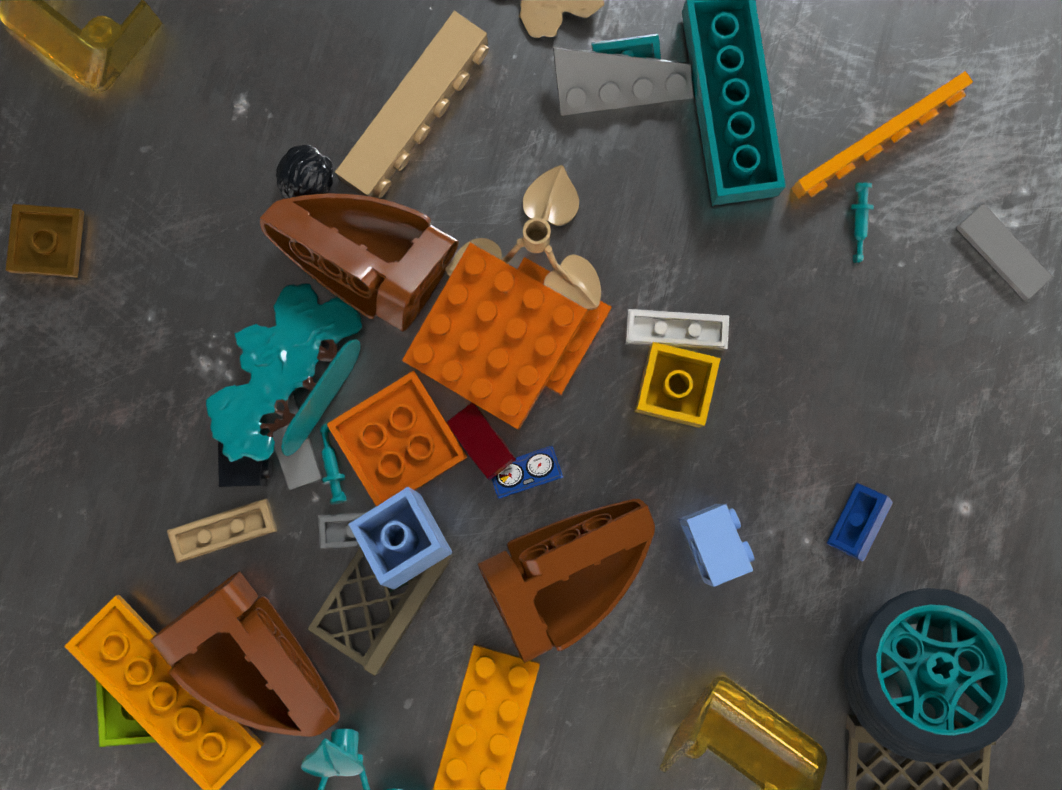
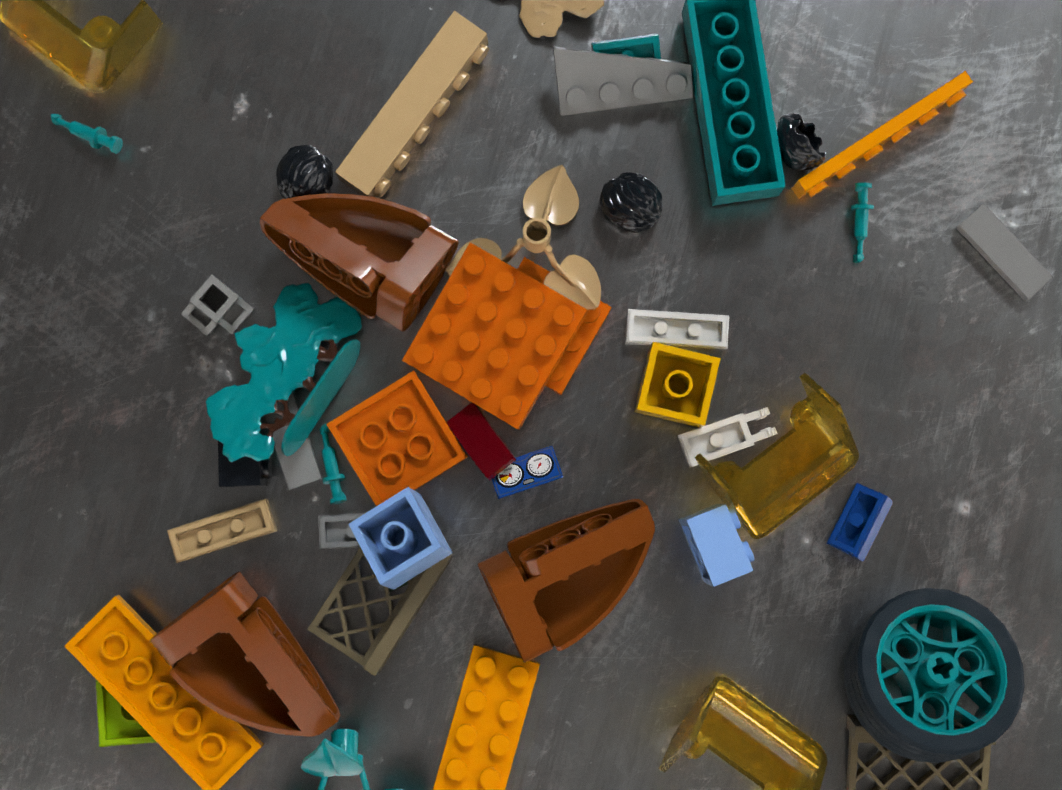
(45, 240): pearl gold plate -> none
(96, 137): none -> teal piece
(216, 305): none -> light grey brick
(631, 202): none -> black hair
(723, 437): none -> white hinge
(791, 469): none -> clear yellow windscreen
(799, 143): none -> black hair

